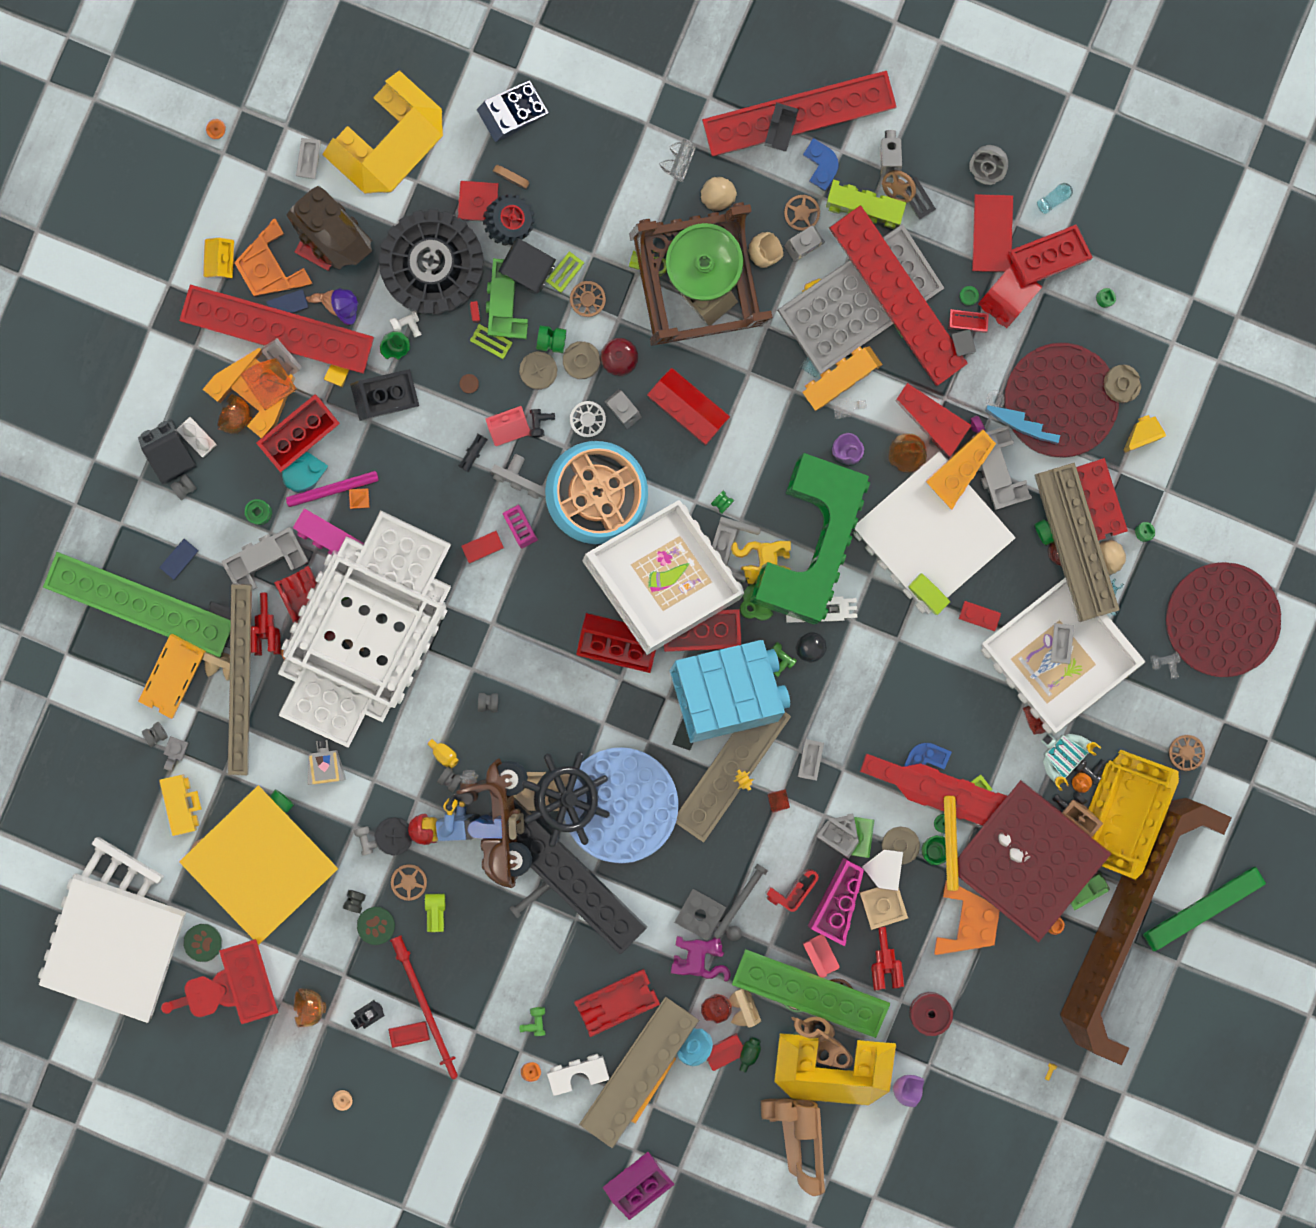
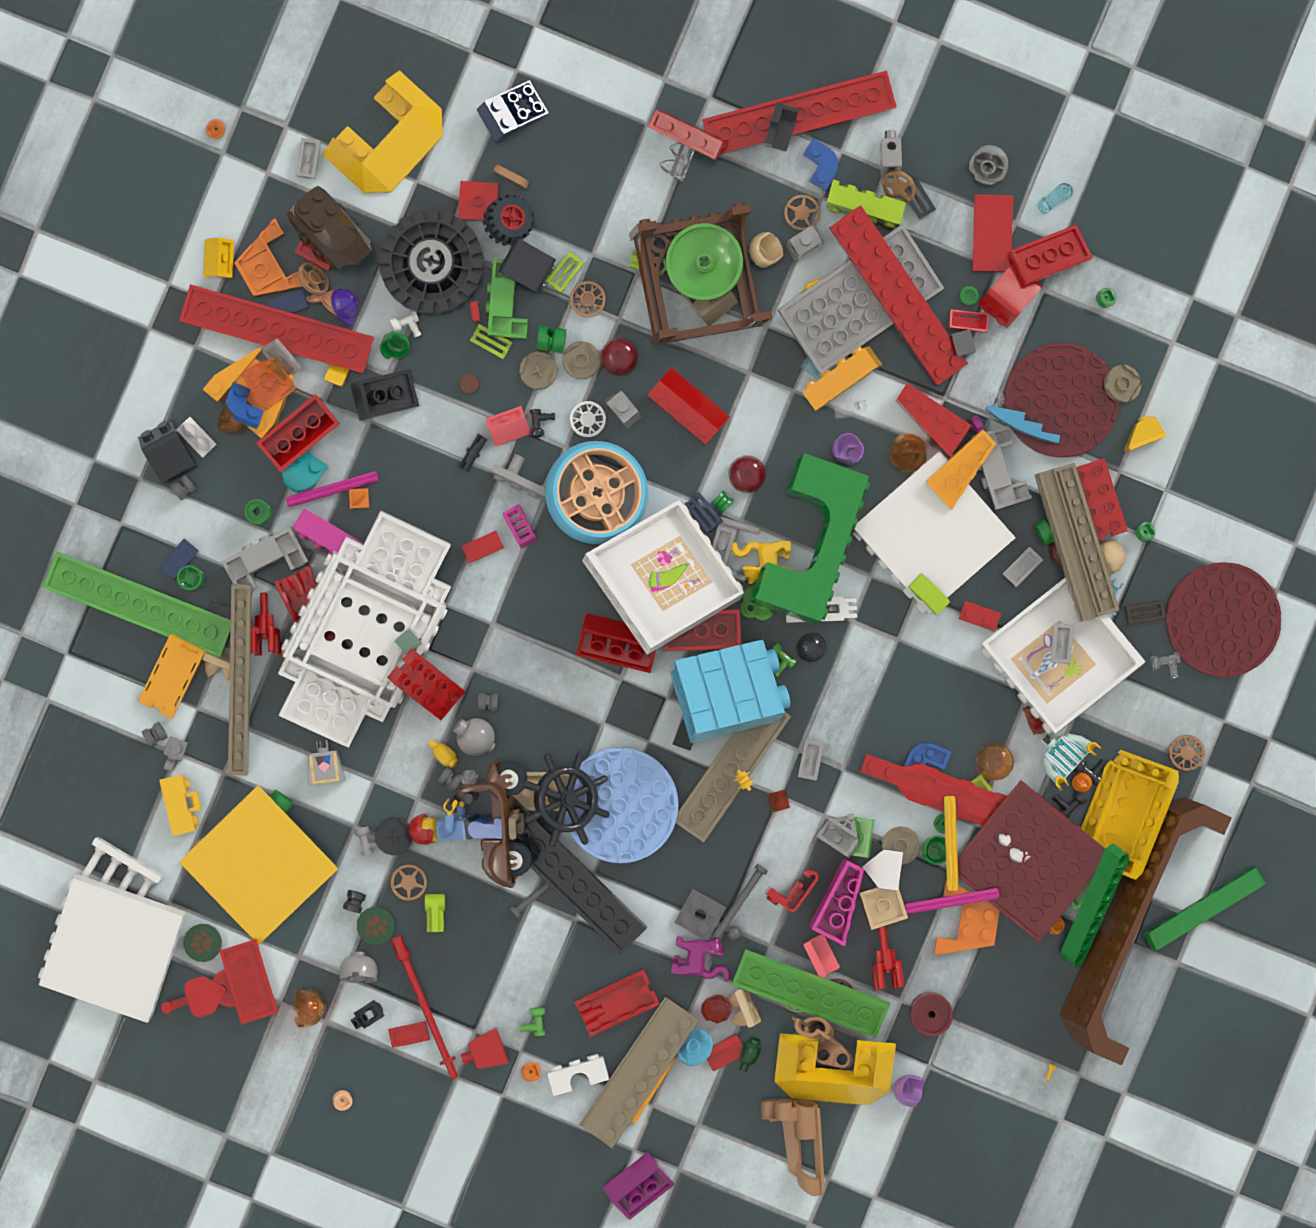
(191, 578): none -> green wheel
(237, 406): none -> blue plate
(313, 278): none -> medium nougat wheel
(358, 968): none -> light grey cylinder
(407, 641): none -> sand green tile
(426, 684): none -> red piece
(475, 736): none -> light grey brick
(486, 1050): none -> red torso
(687, 134): none -> fence
(693, 500): none -> dark blue tile
(718, 193): tan hair -> none
(747, 474): none -> dark red cylinder
(951, 901): none -> dark pink axle
(994, 761): none -> clear orange cylinder
(1022, 566): none -> light grey plate
(1082, 817): medium nougat slope -> none
(1094, 905): none -> green beam
(1129, 615): none -> dark brown tile

